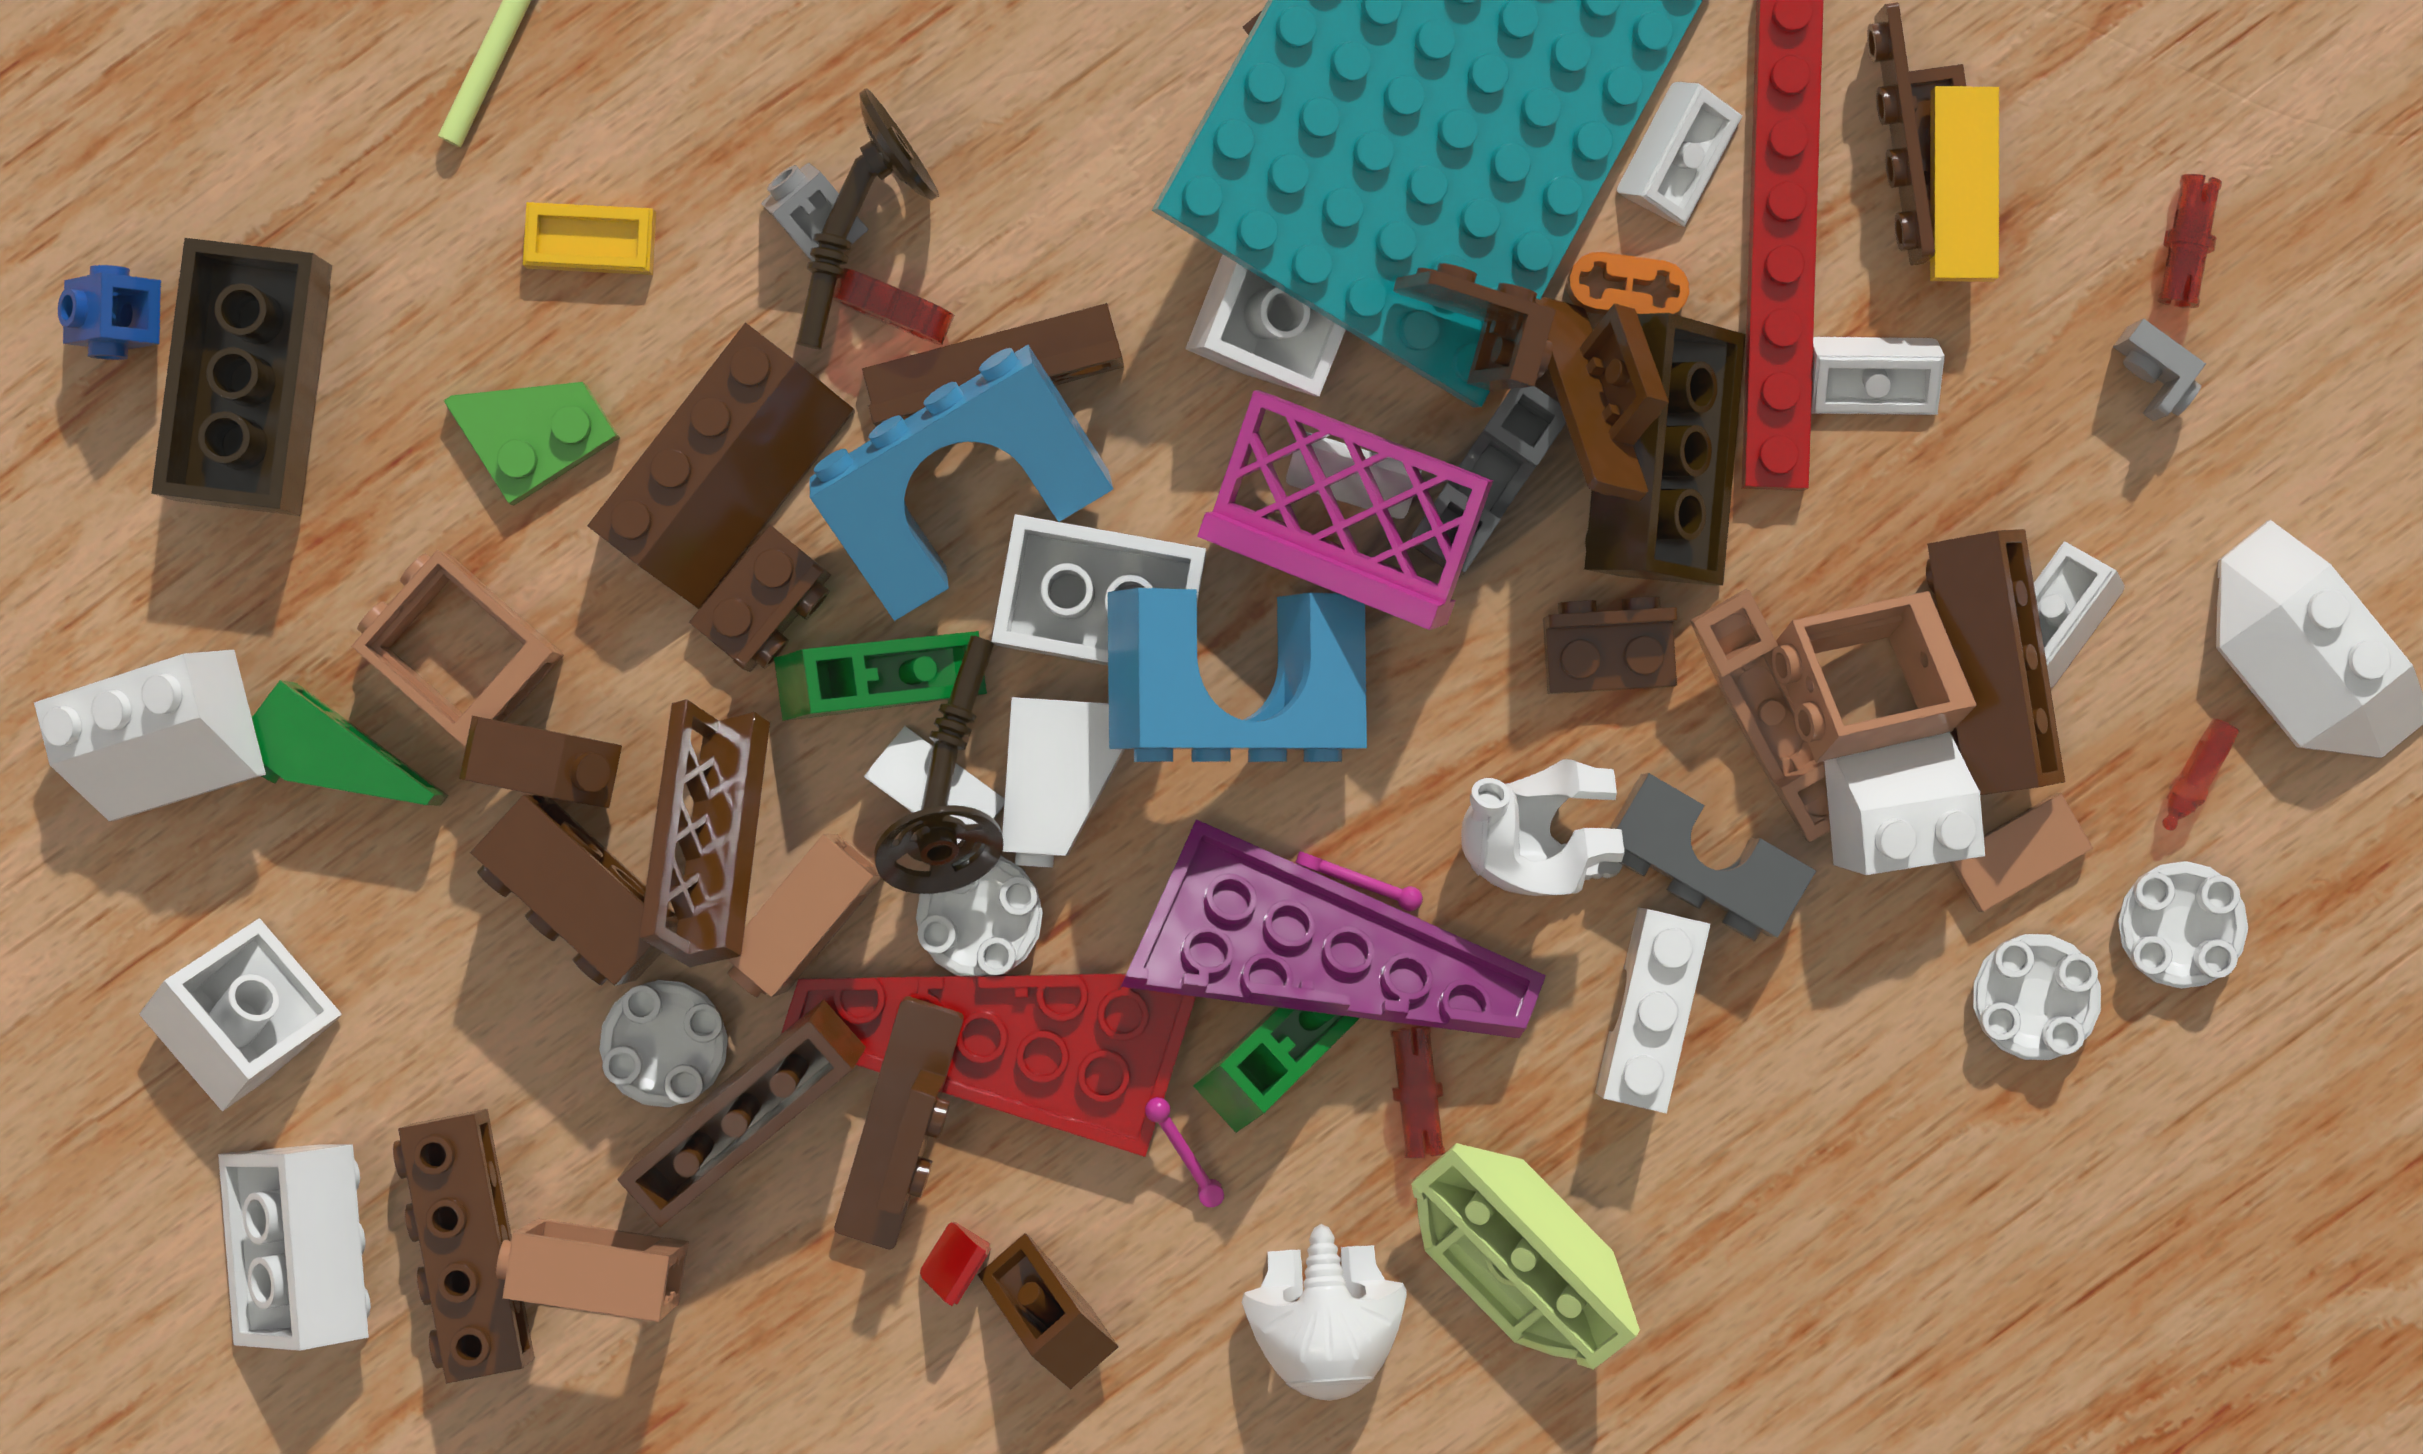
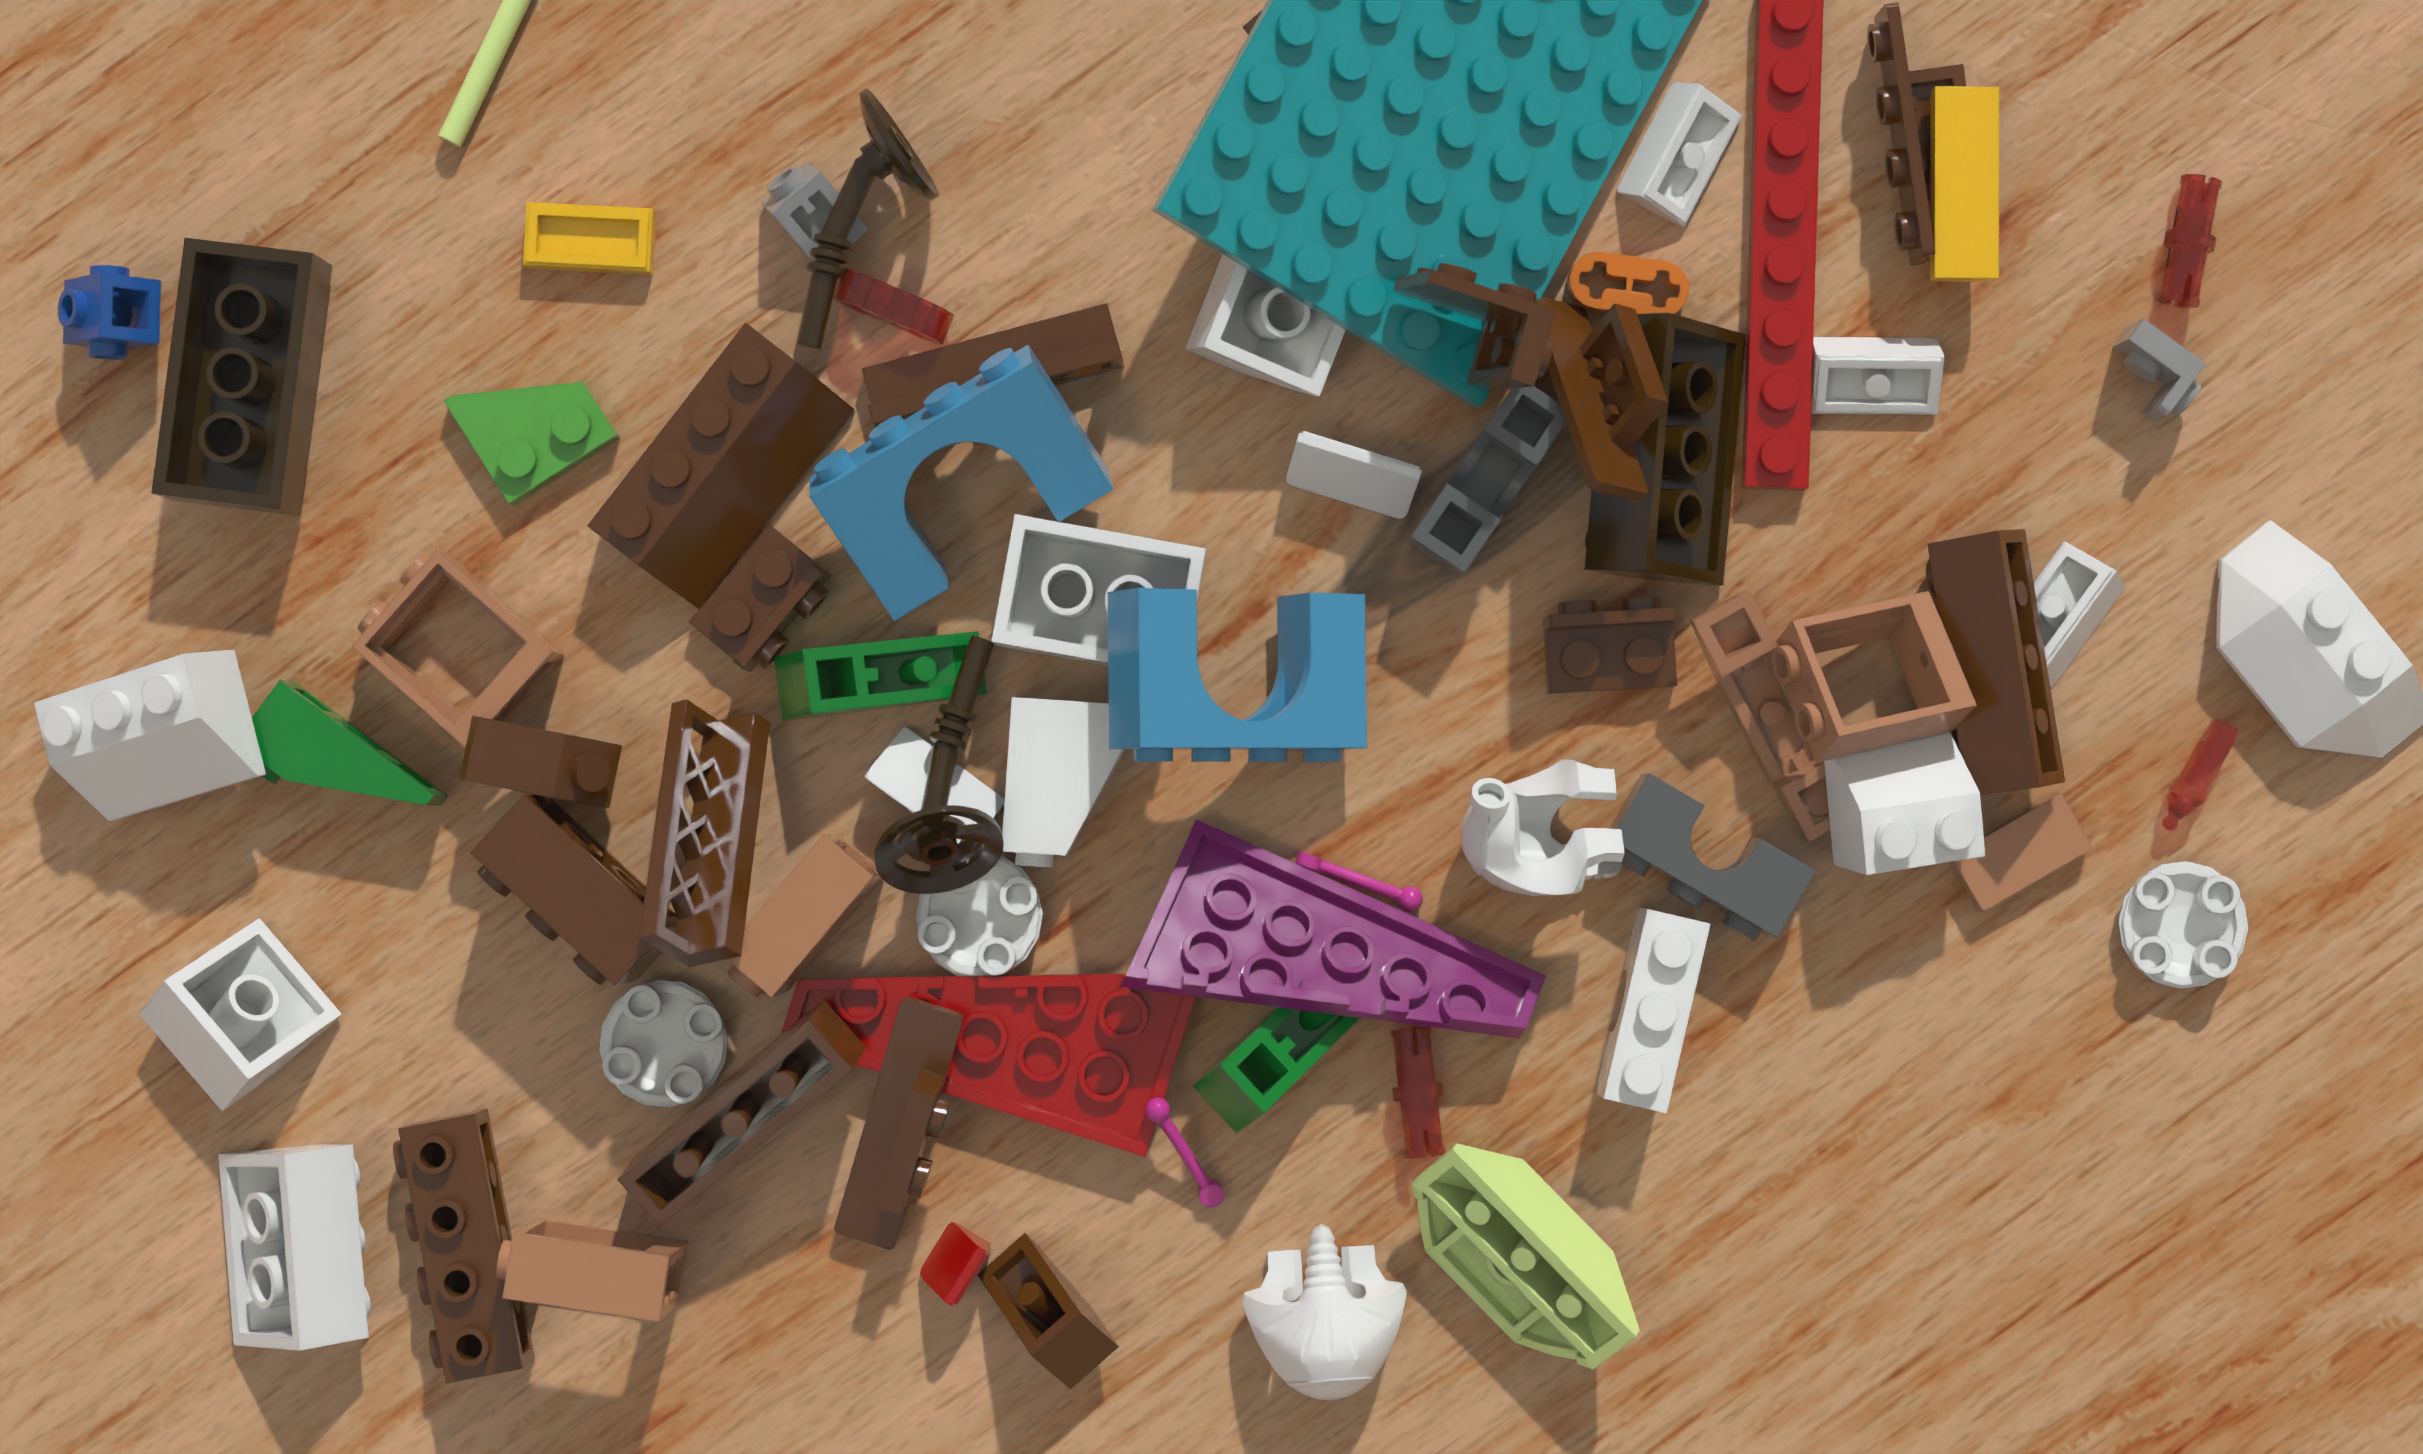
(1326, 562): dark pink fence -> none
(2037, 997): white dish -> none

